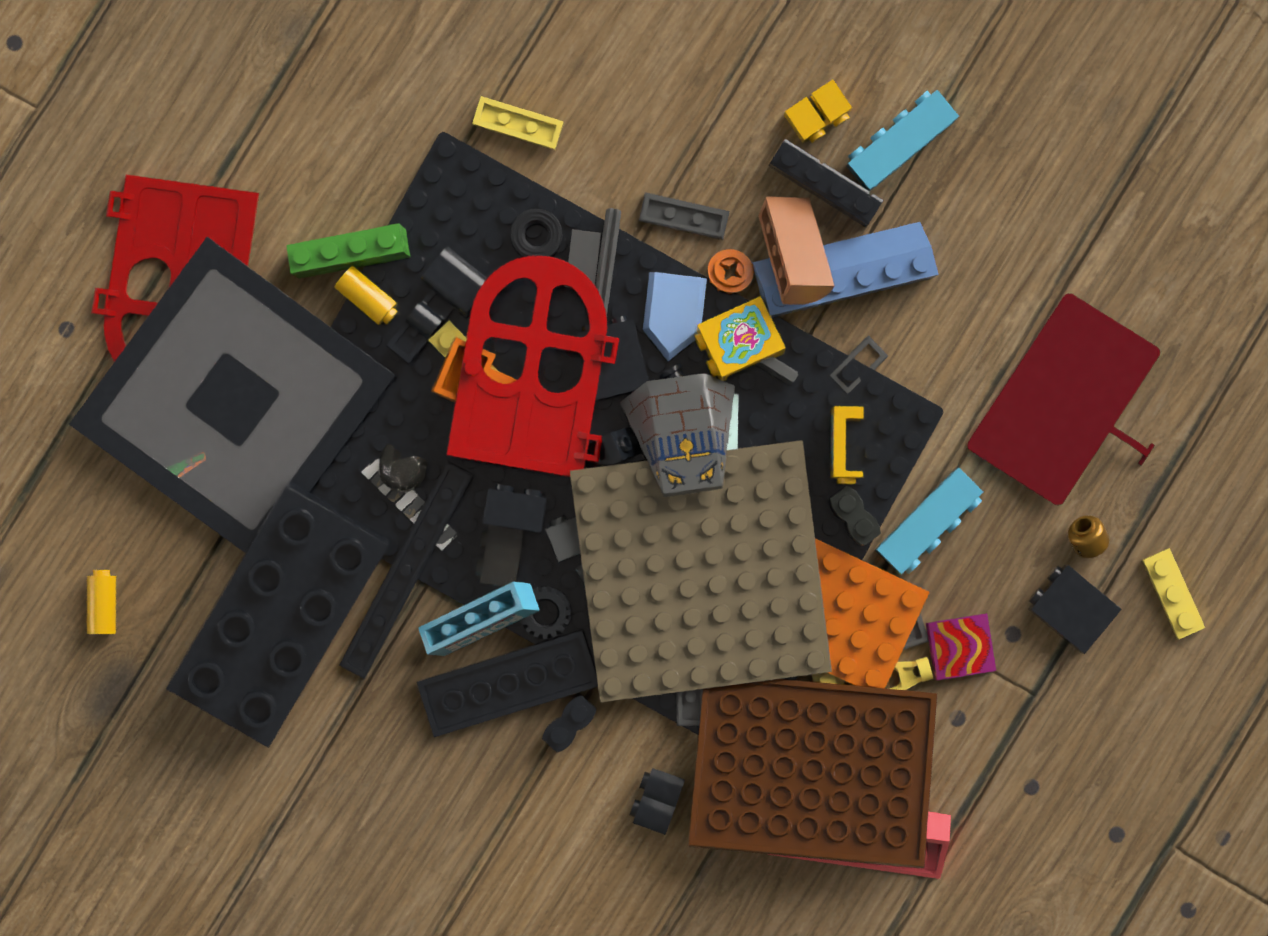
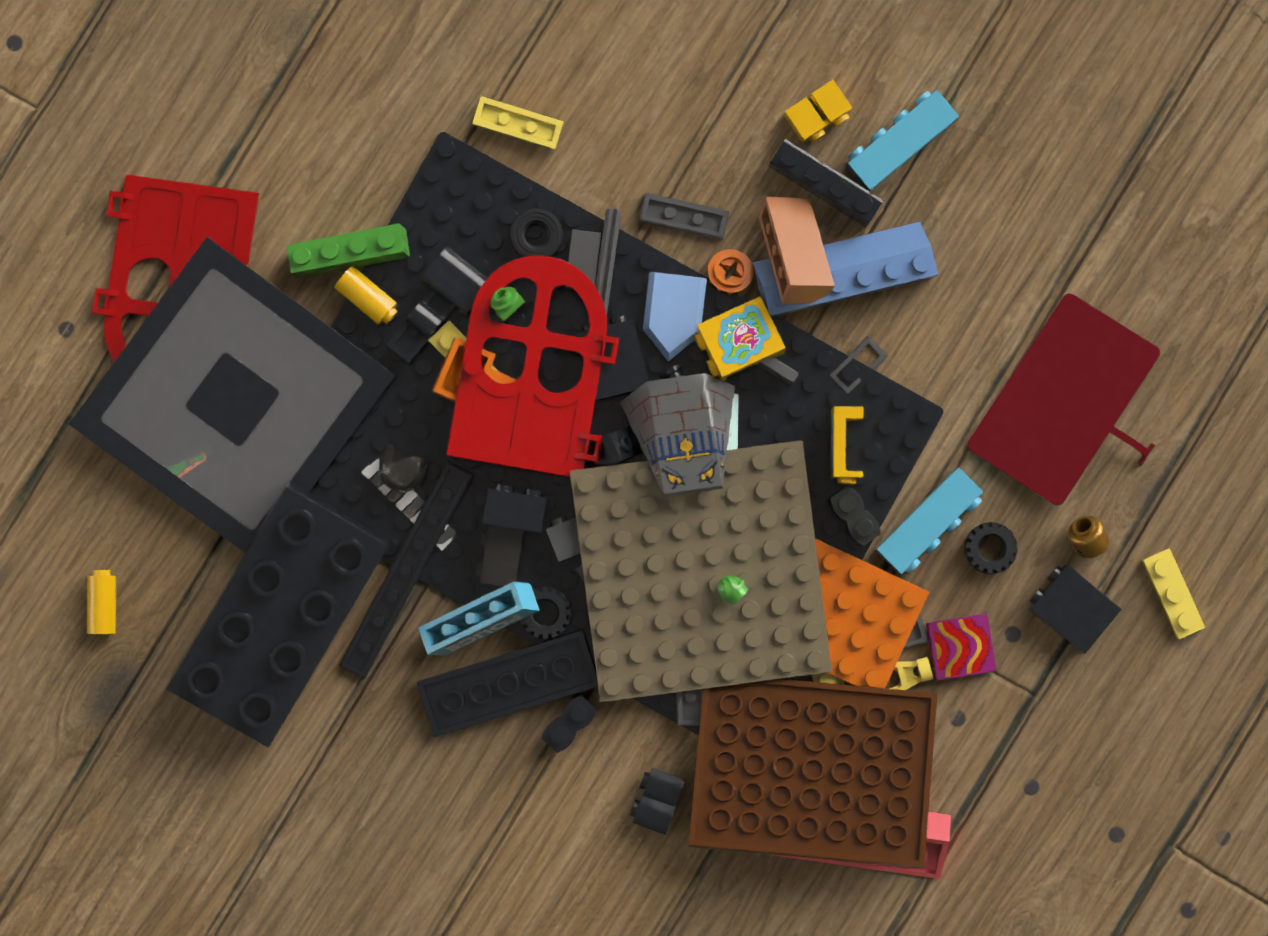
(506, 302): none -> bright green plate
(731, 589): none -> bright green plate
(1009, 548): none -> black tyre

